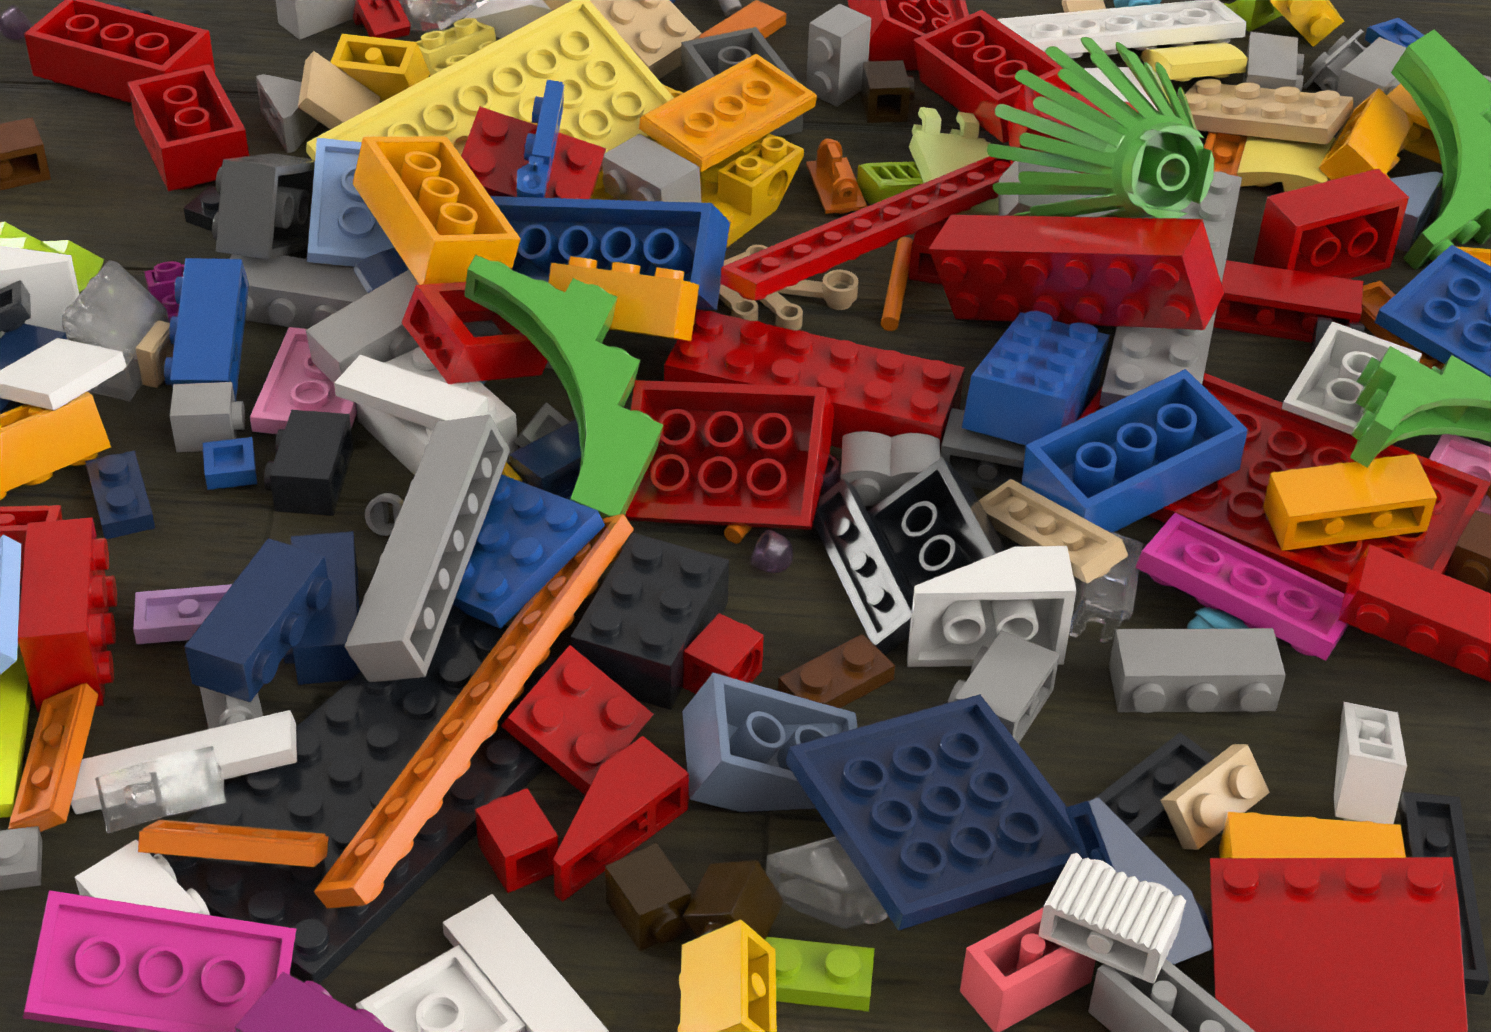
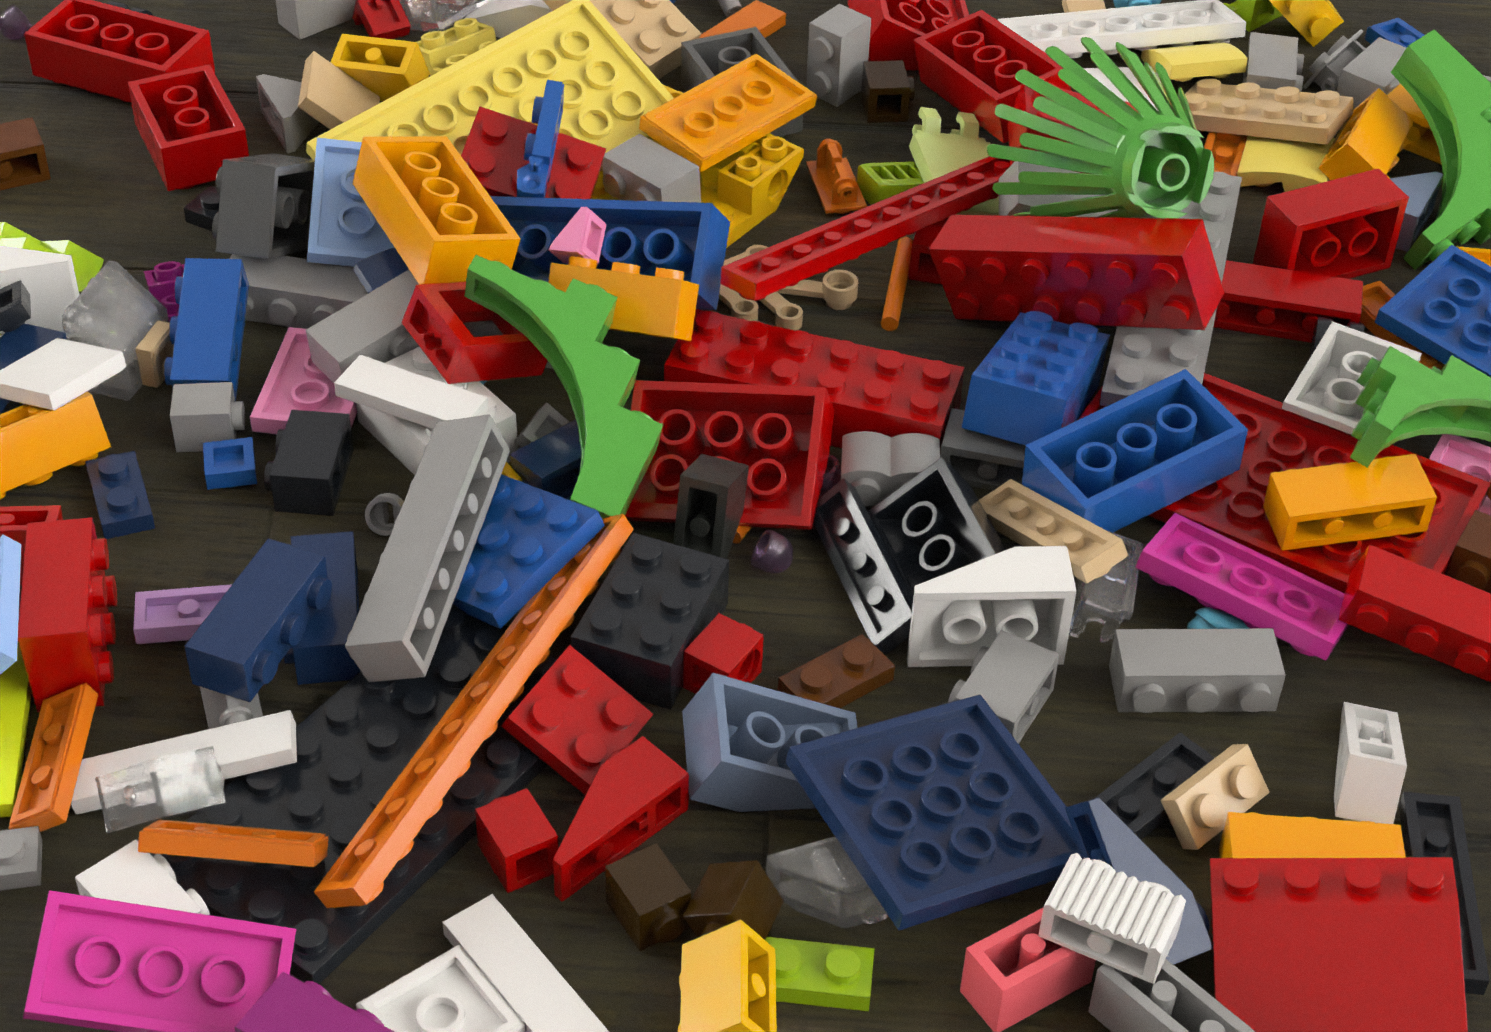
(580, 237): none -> bright pink slope
(710, 505): none -> pearl dark grey slope

